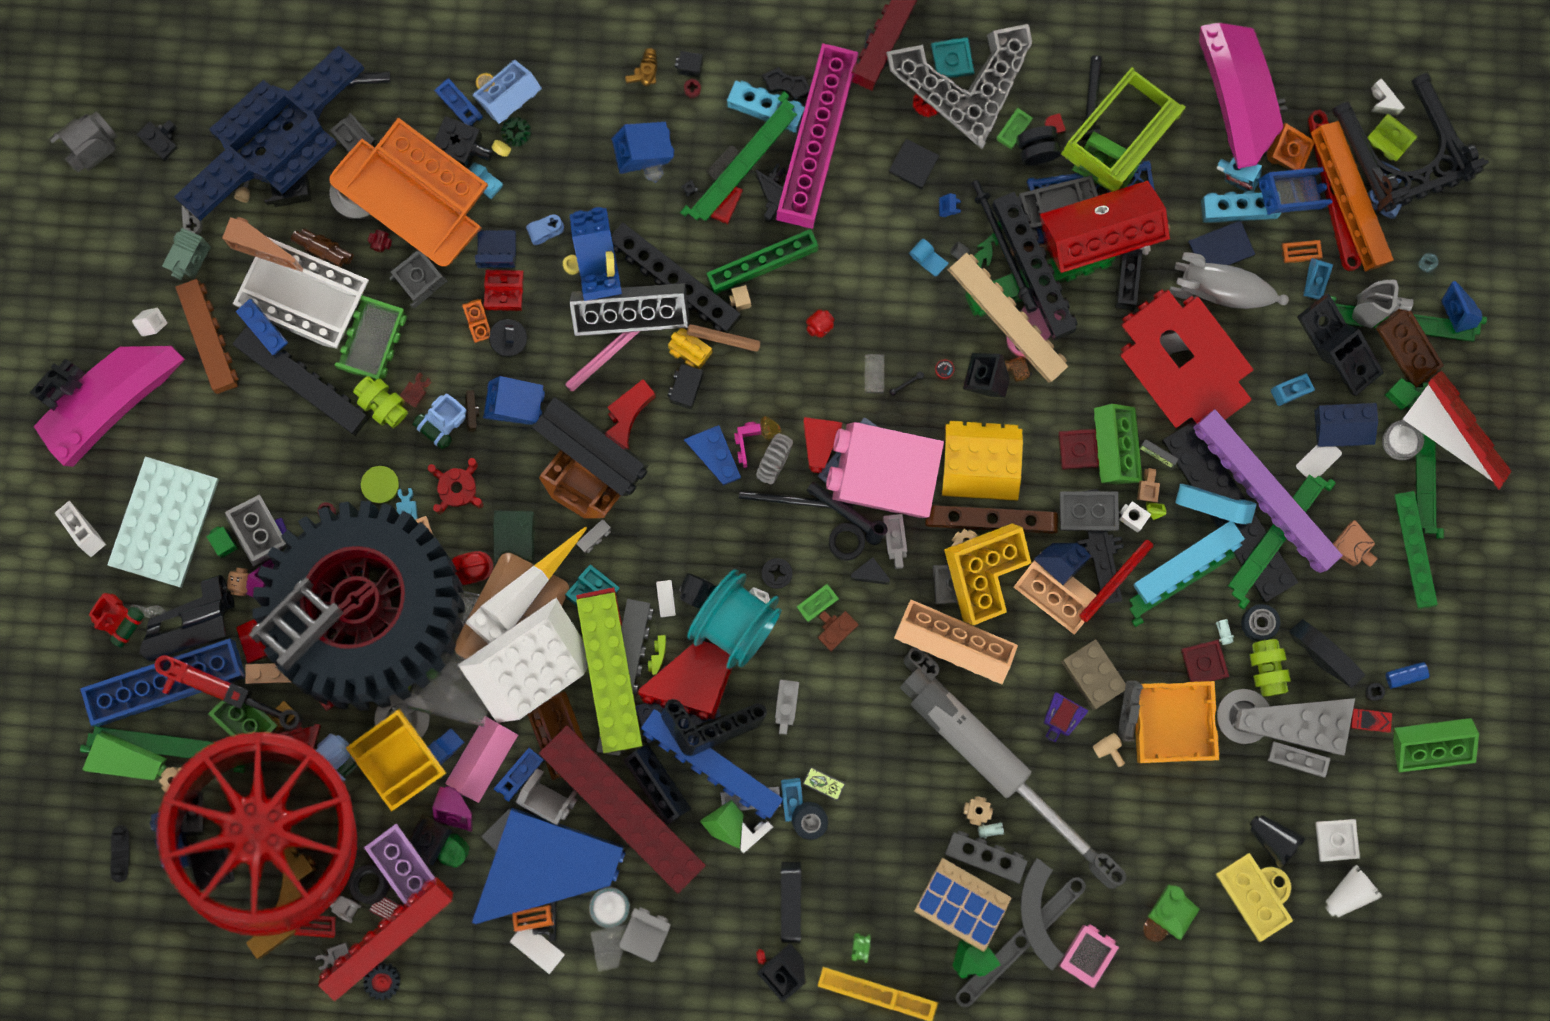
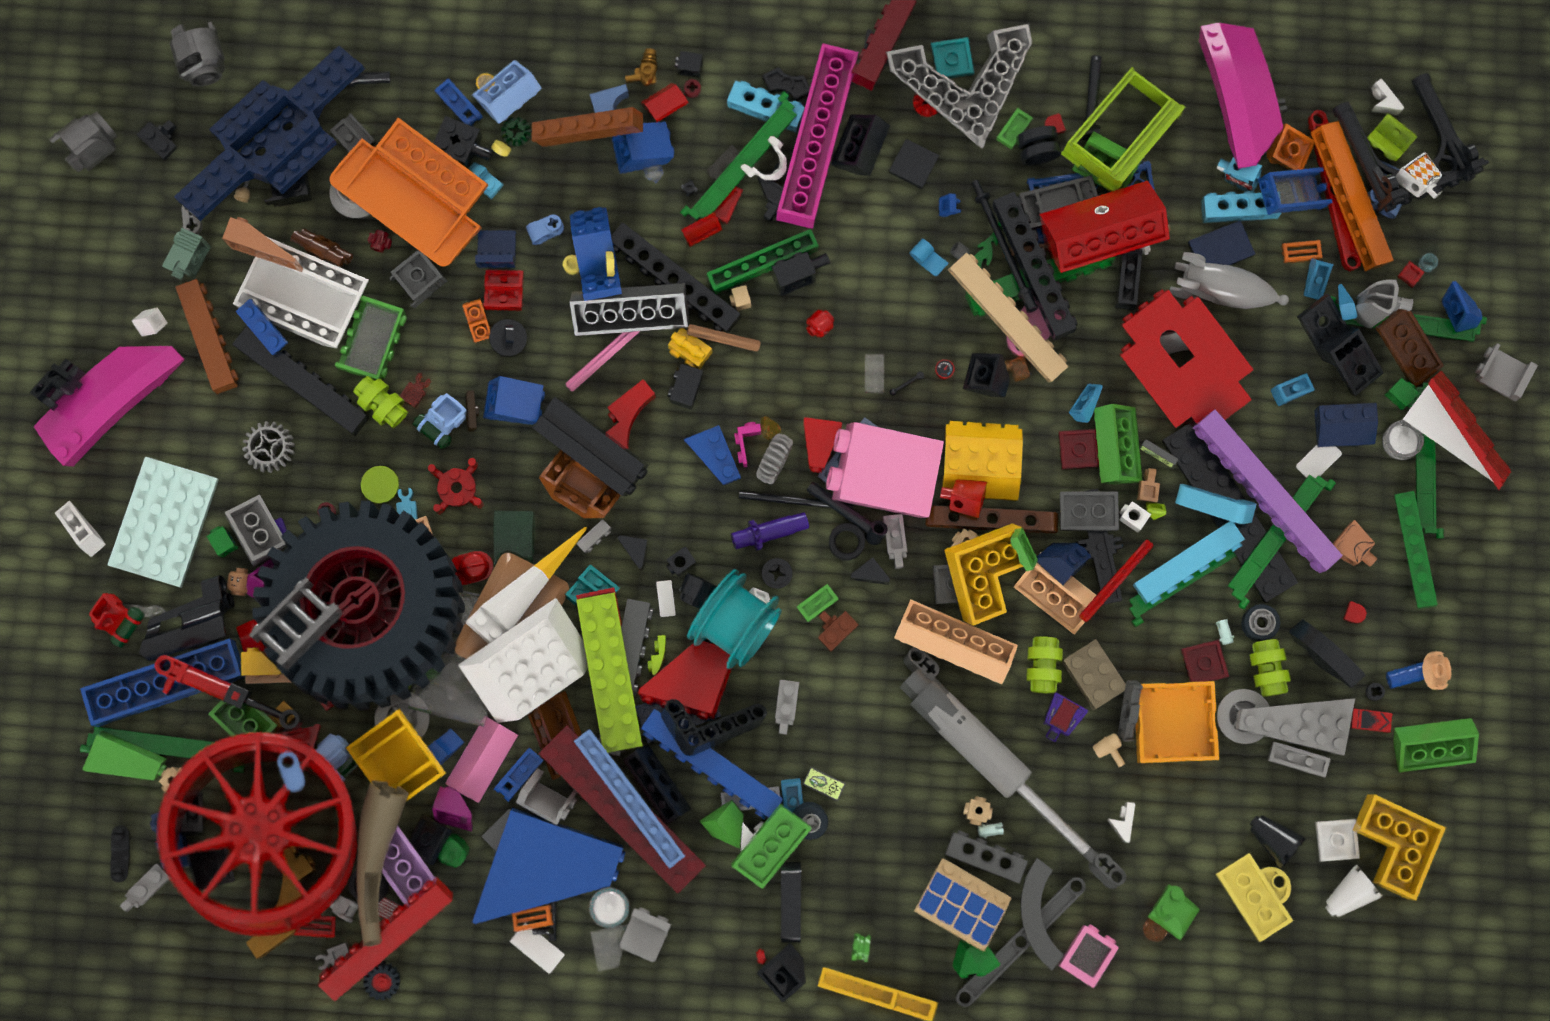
(145, 888): none -> light grey hinge
(198, 54): none -> flat silver piece
(253, 451): none -> light grey gear
(257, 663): none -> yellow slope
(293, 775): none -> medium blue piece
(377, 827): none -> dark tan brick
(587, 127): none -> dark orange brick
(608, 99): none -> medium blue arch
(629, 798): none -> medium blue plate
(635, 548): none -> black slope
(664, 102): none -> red slope
(684, 554): none -> black brick
(701, 229): none -> red tile
(757, 534): none -> dark purple gear
(771, 846): none -> bright green plate
(778, 173): none -> white helmet
(797, 272): none -> black brick
(860, 144): none -> black slope
(966, 496): none -> red torso
(1024, 549): none -> bright green plate
(1044, 675): none -> lime piece
(1085, 404): none -> dark azure slope
(1124, 827): none -> white slope
(1346, 304): none -> dark azure slope
(1355, 613): none -> red tile
(1409, 843): none -> yellow brick
(1411, 274): none -> red tile
(1420, 177): none -> white torso
(1436, 670): none -> light nougat tile
(1504, 373): none -> light grey panel

